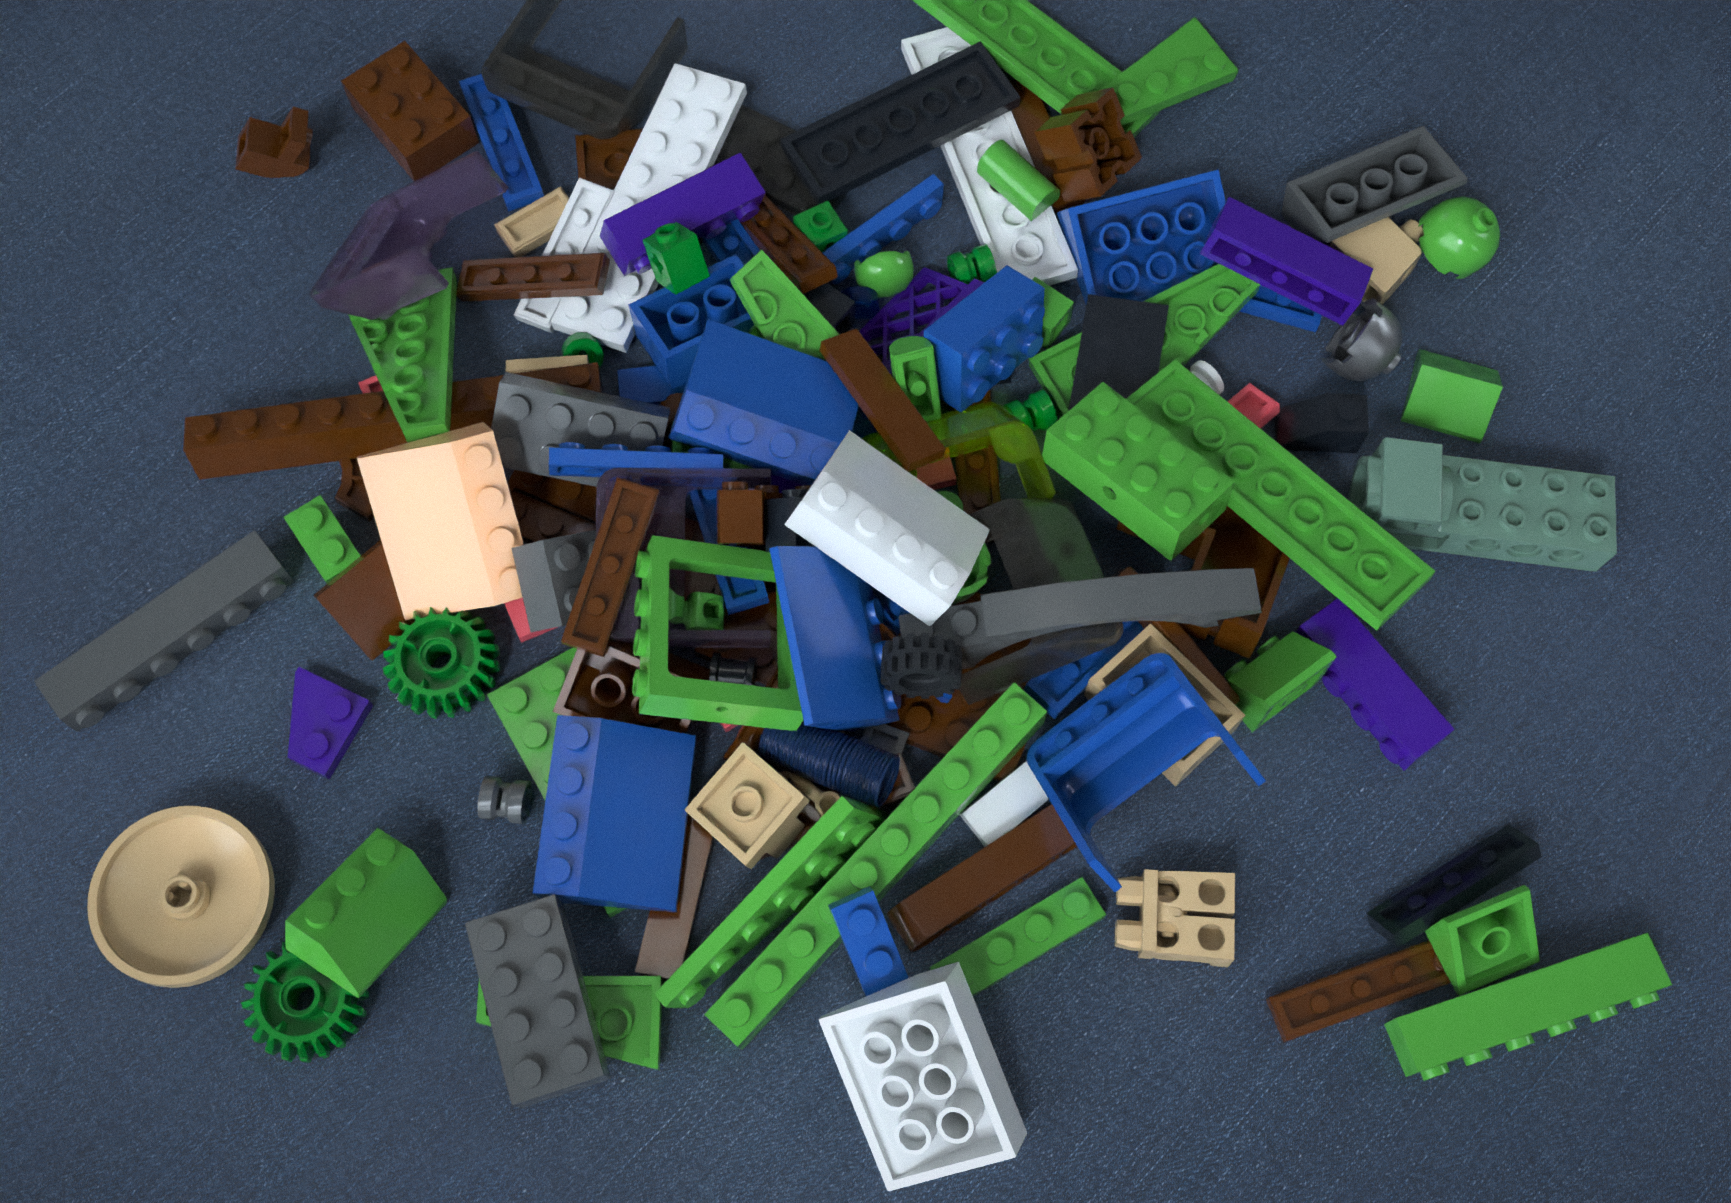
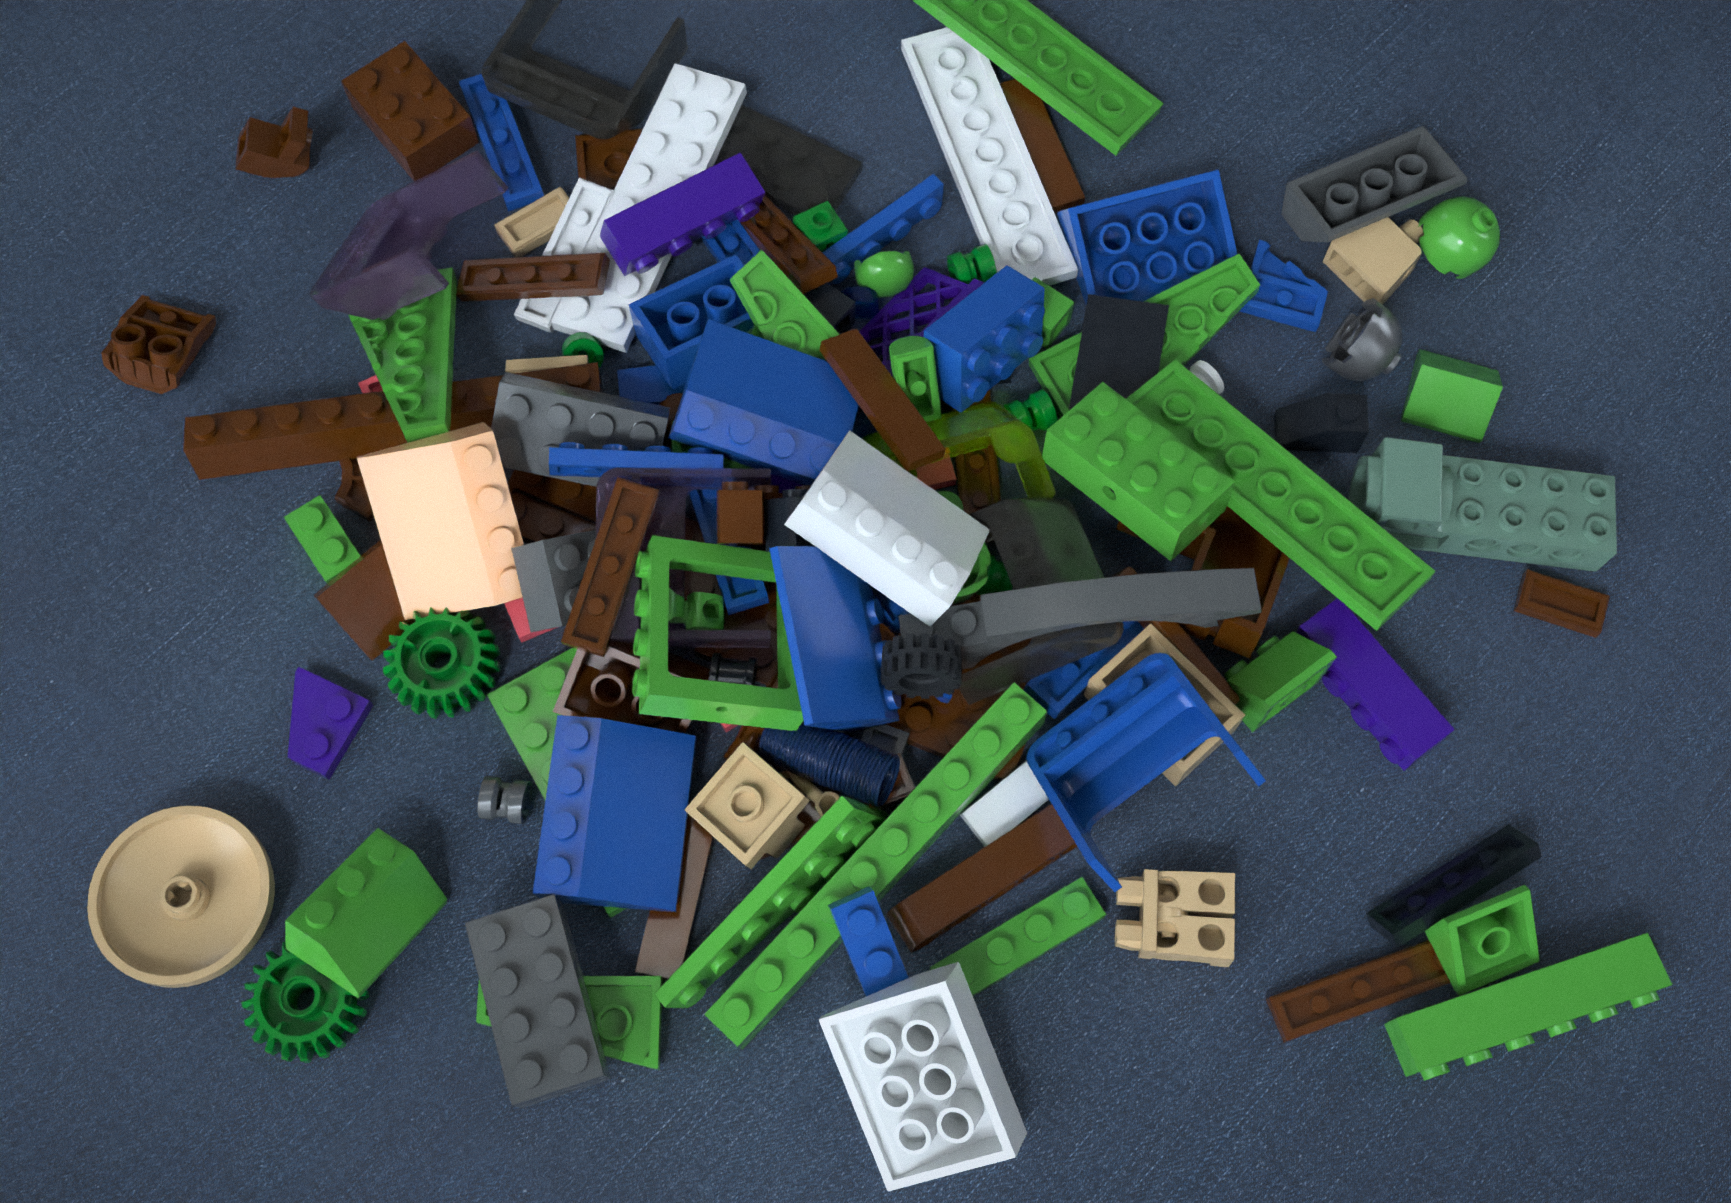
(155, 344): none -> reddish brown slope
(163, 632): dark grey brick -> none
(676, 257): green brick -> none
(899, 123): black plate -> none
(997, 578): none -> green wheel
(1017, 180): bright green brick -> none
(1088, 145): reddish brown brick -> none
(1172, 72): bright green wing -> none
(1255, 405): coral tile -> none
(1286, 261): dark purple brick -> none
(1561, 603): none -> reddish brown tile

